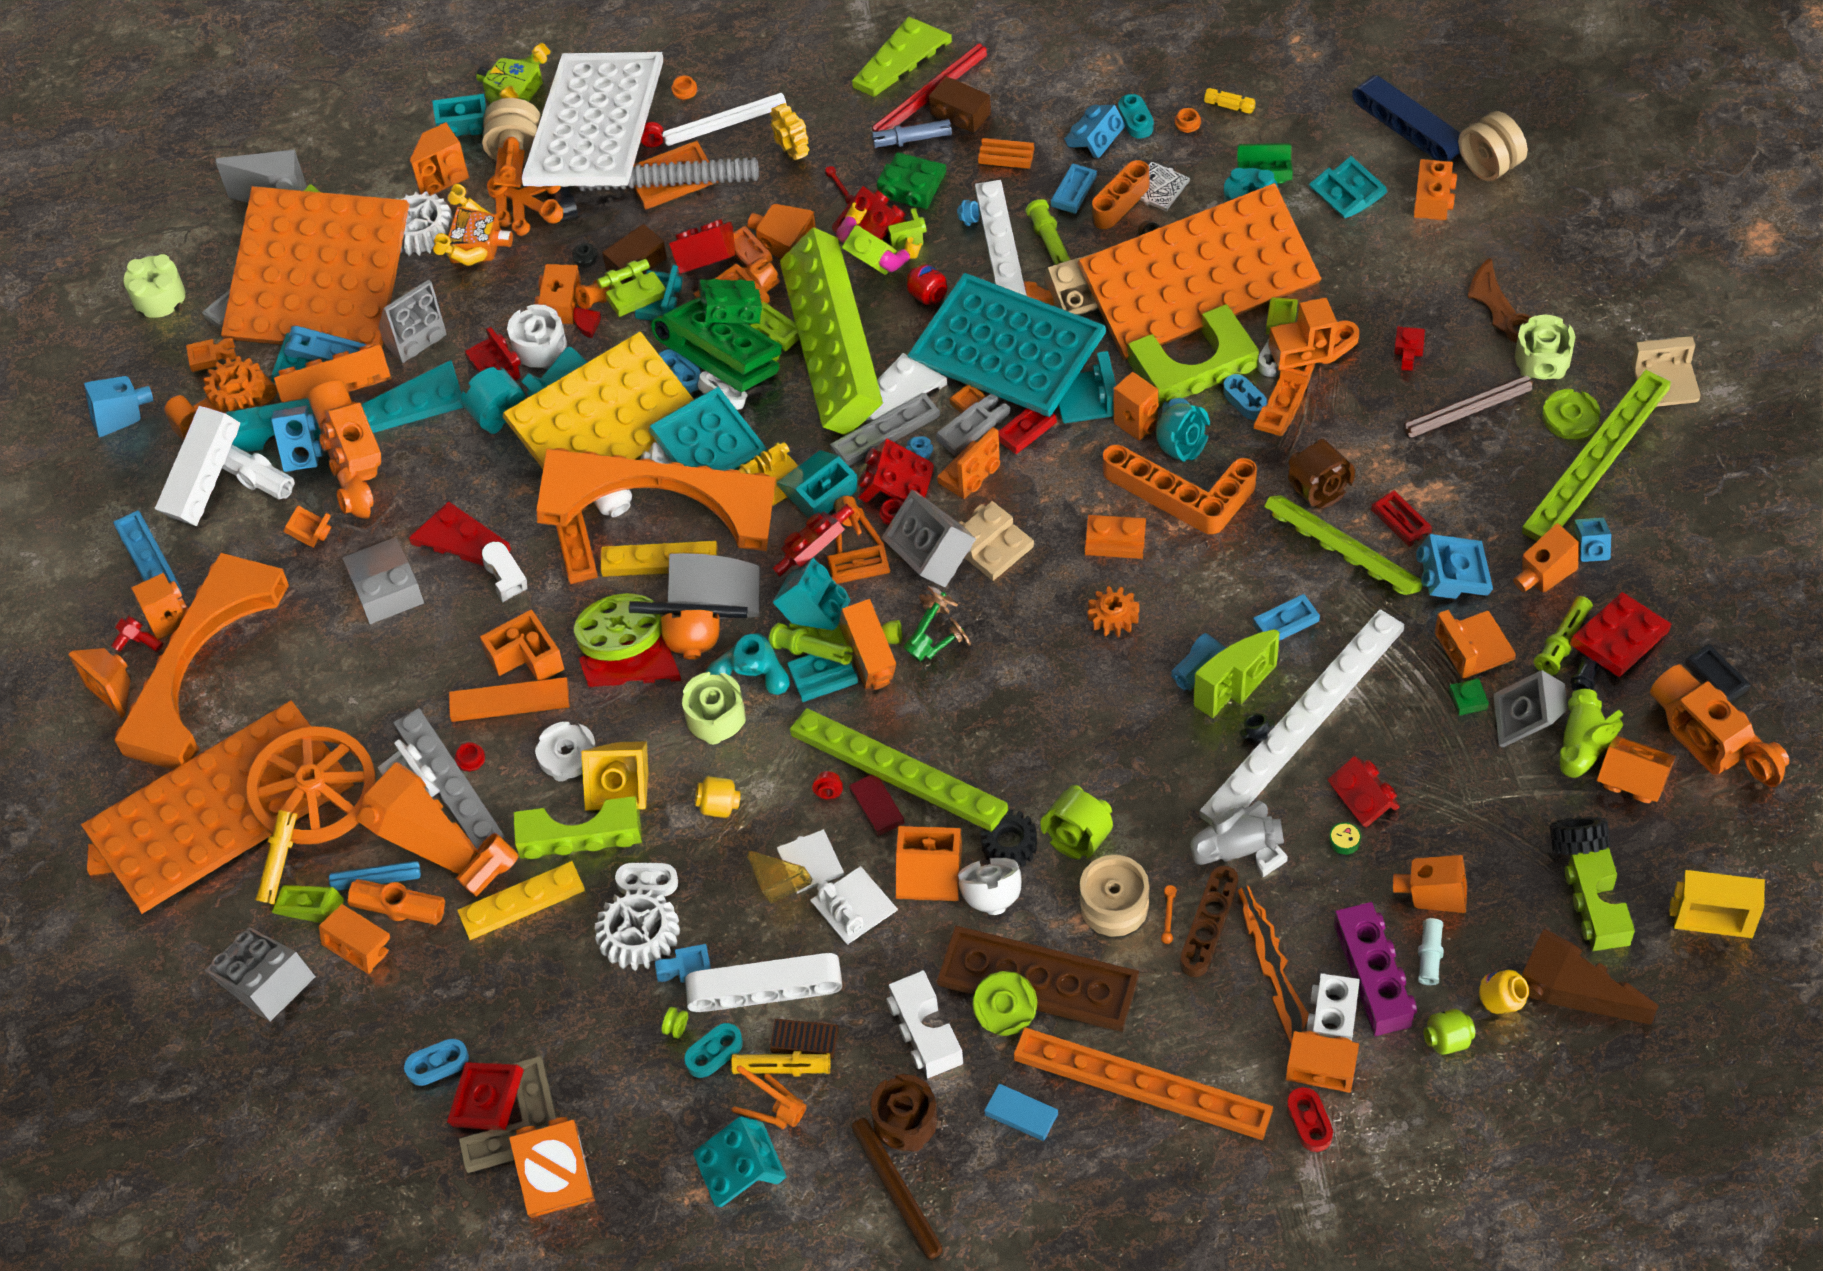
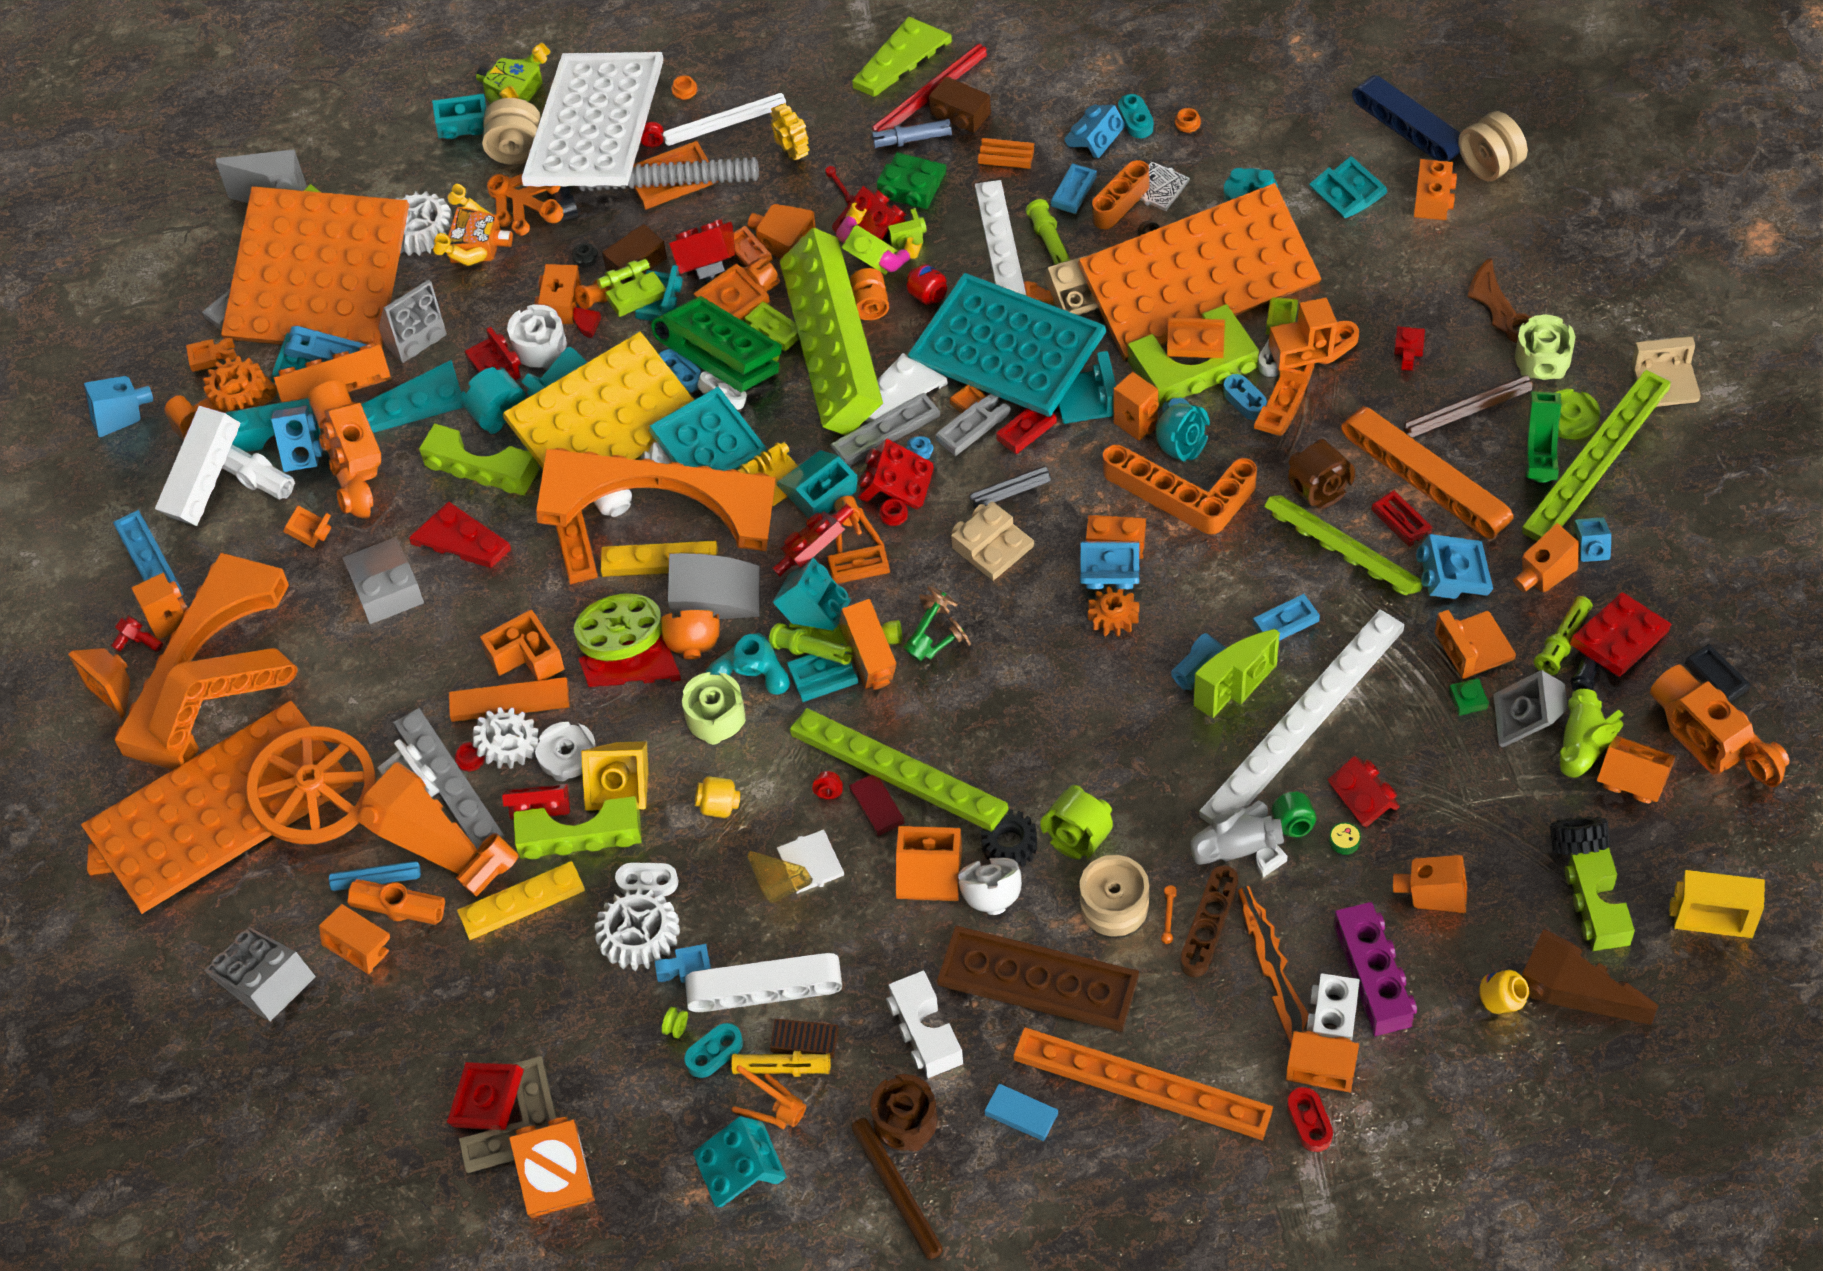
(154, 285): yellowish green brick -> none
(210, 679): none -> orange beam
(276, 856): yellow pin -> none
(307, 902): lime slope -> none
(436, 1060): dark azure plate -> none
(438, 160): orange slope -> none
(505, 737): none -> white gear
(507, 572): white leg -> none
(508, 470): none -> lime arch
(509, 164): orange hinge -> none
(551, 798): none -> red bracket
(675, 608): black bar -> none
(709, 271): none -> plate
(730, 301): green plate -> none
(853, 904): white hinge -> none
(869, 293): none -> orange wheel
(928, 539): light grey slope -> none
(968, 212): dark azure plate -> none
(972, 465): orange bracket -> none
(1005, 1003): lime tile -> none
(1010, 487): none -> axle
(1109, 564): none -> dark azure bracket
(1195, 338): none -> orange plate
(1229, 100): yellow axle -> none
(1256, 727): black plate -> none
(1270, 157): green bracket -> none
(1295, 813): none -> green head
(1427, 472): none -> orange beam
(1430, 951): light aqua pin -> none
(1449, 1031): lime head -> none
(1542, 436): none -> green arch

